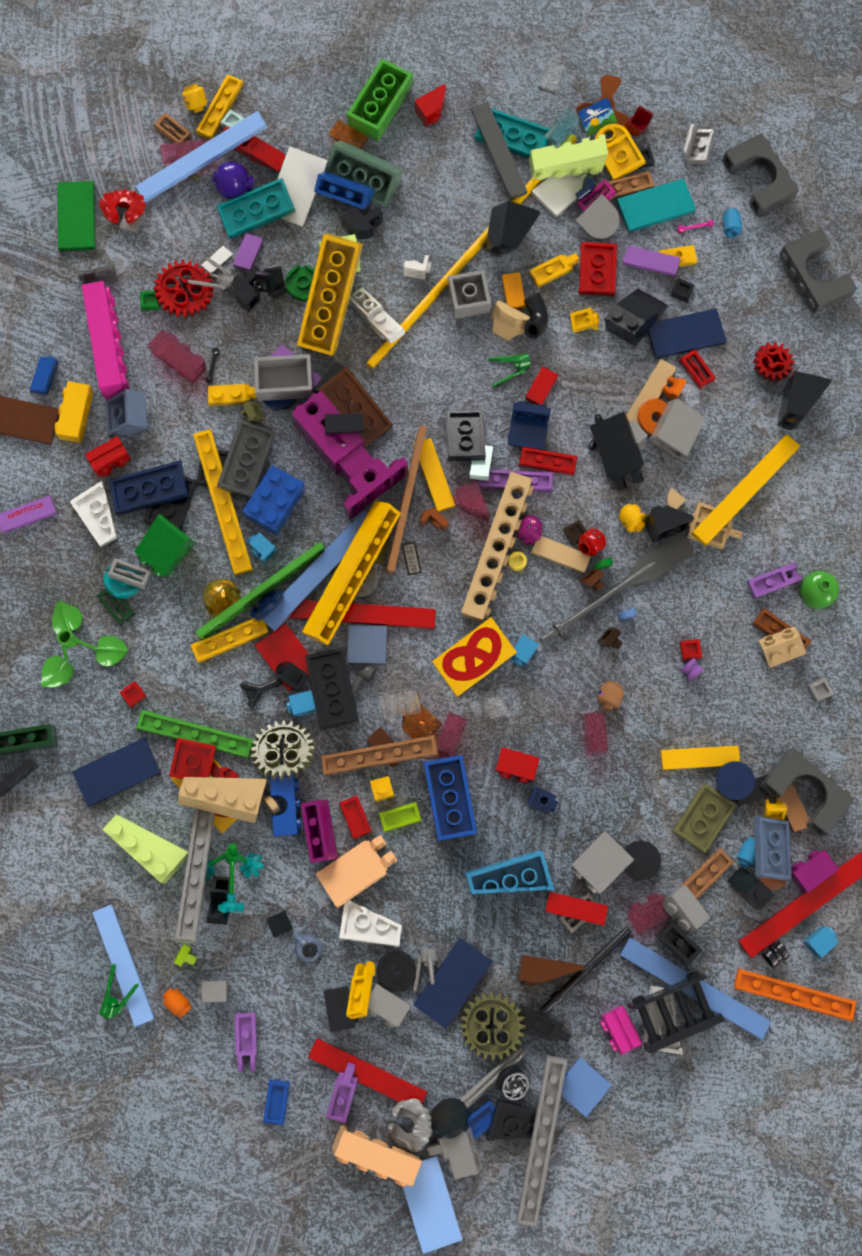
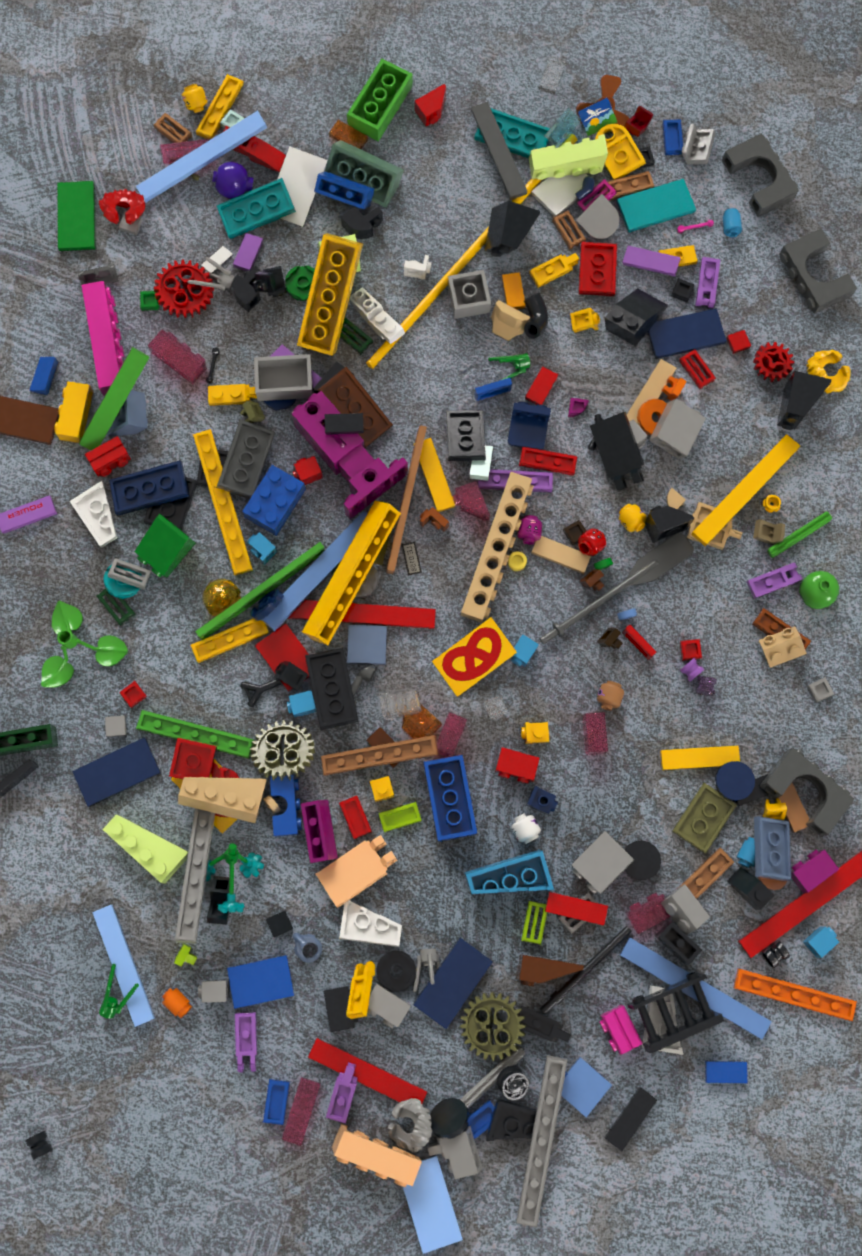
(39, 1145): none -> black wheel
(114, 399): none -> bright green tile
(115, 726): none -> light grey tile
(260, 981): none -> blue tile
(301, 1111): none -> clear pink tile
(307, 470): none -> red brick
(364, 346): none -> dark green tile
(493, 389): none -> blue tile
(526, 828): none -> white head
(526, 923): none -> lime tile
(535, 732): none -> yellow bracket
(570, 244): none -> medium nougat tile
(577, 406): none -> magenta tile
(630, 1118): none -> black tile
(639, 642): none -> red tile
(672, 137): none -> blue tile
(706, 686): none -> clear purple wheel
(707, 282): none -> medium lavender plate
(726, 1072): none -> blue tile
(738, 341): none -> red tile
(769, 532): none -> dark tan bracket
(772, 499): none -> yellow plate
(799, 534): none -> bright green axle
(816, 367): none -> yellow piece

